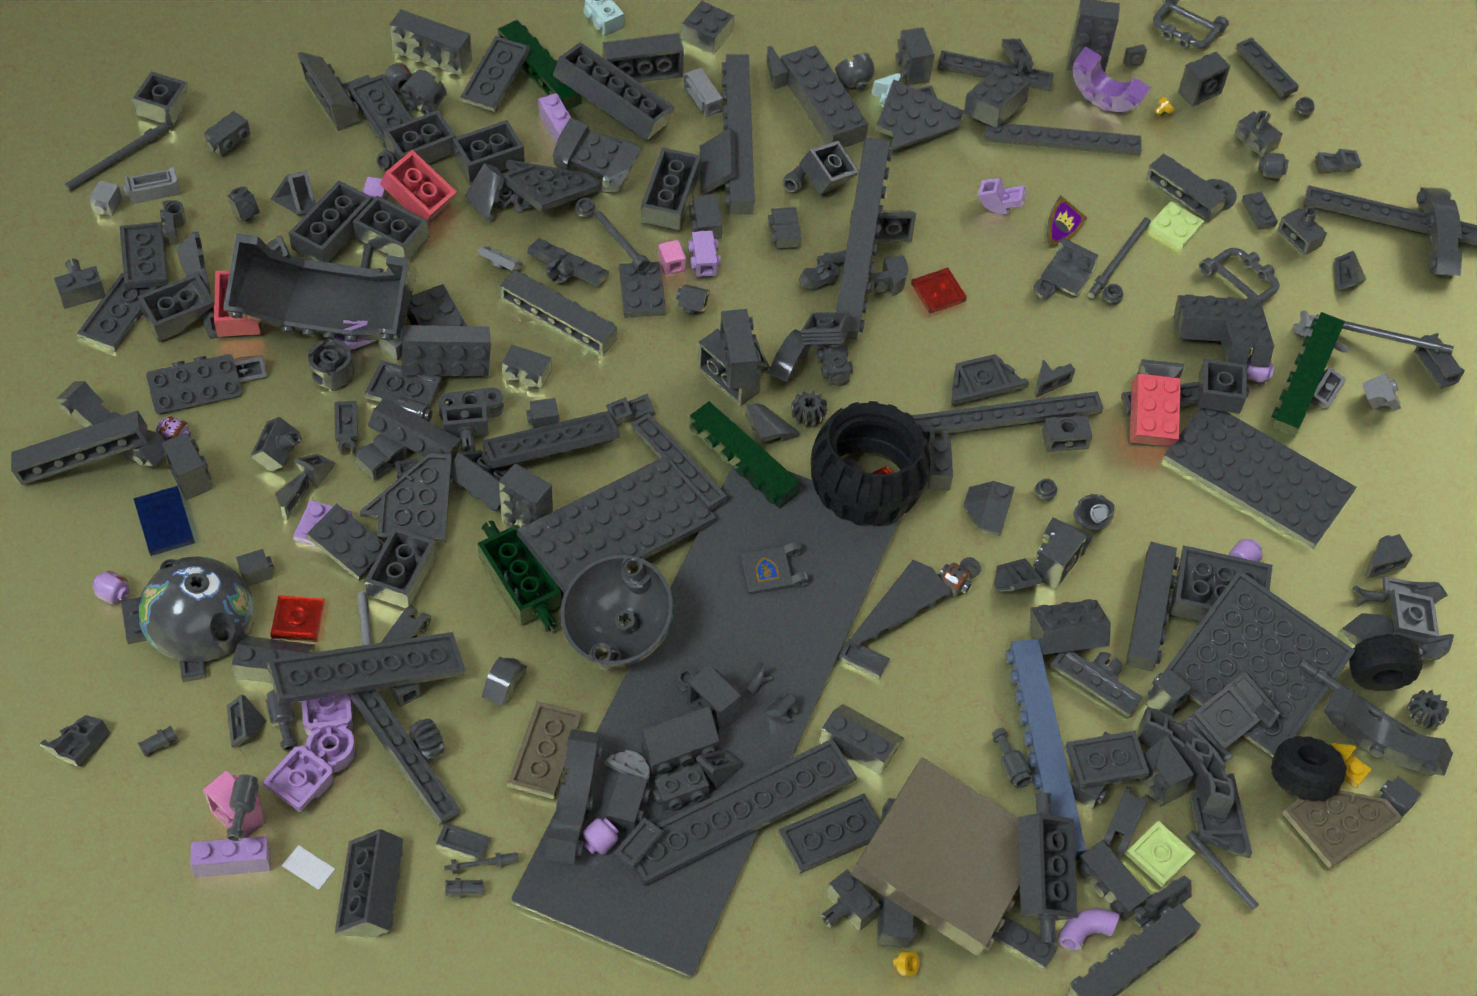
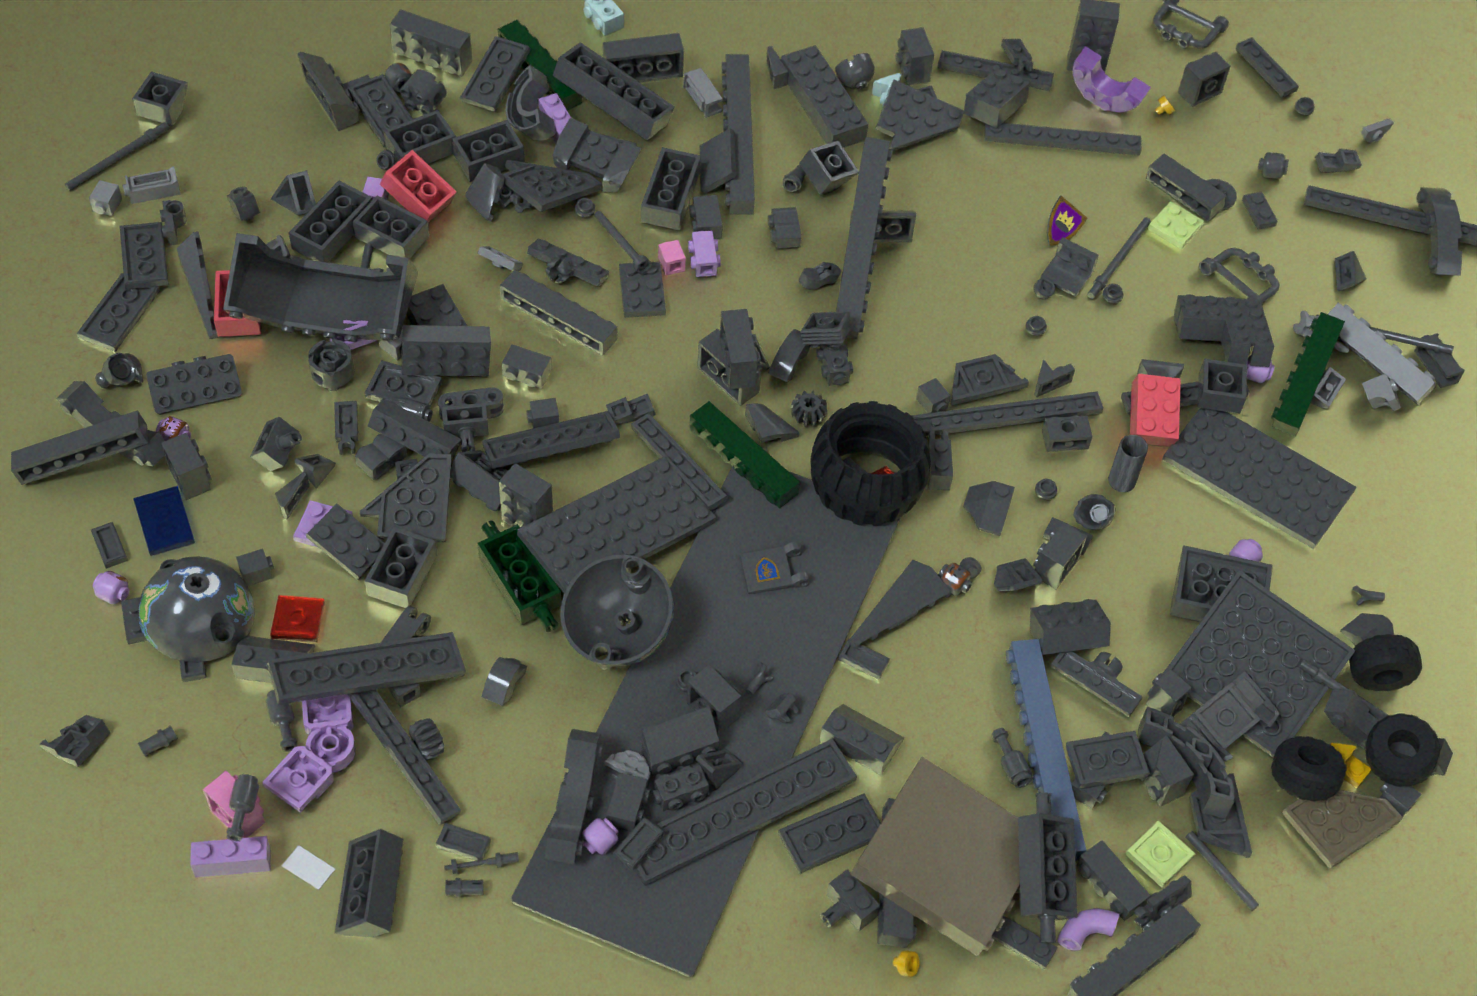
(79, 285): dark grey brick -> none
(109, 545): none -> dark grey tile
(119, 370): none -> dark grey hair
(175, 306): dark grey slope -> none
(227, 133): dark grey brick -> none
(243, 720): dark grey slope -> none
(250, 368): dark grey slope -> none
(364, 618): light grey bar -> none
(523, 104): none -> dark grey brick
(543, 750): dark tan plate -> none
(692, 298): dark grey brick -> none
(707, 27): dark grey brick -> none
(835, 258): dark grey pin -> none
(892, 276): dark grey brick -> none
(933, 396): none -> dark grey brick
(938, 290): clear red tile -> none
(998, 198): lavender brick -> none
(1036, 325): none -> dark grey plate
(1126, 819): dark grey piece -> none
(1128, 463): none -> dark grey piece
(1134, 55): dark grey plate -> none
(1151, 607): dark grey brick -> none
(1258, 133): dark grey brick -> none
(1302, 230): dark grey brick -> none
(1377, 130): none -> light grey plate
(1382, 356): none -> light grey brick
(1388, 556): dark grey slope -> none
(1409, 730): none -> black tyre
(1416, 615): dark grey piece -> none
(1428, 709): dark grey gear -> none

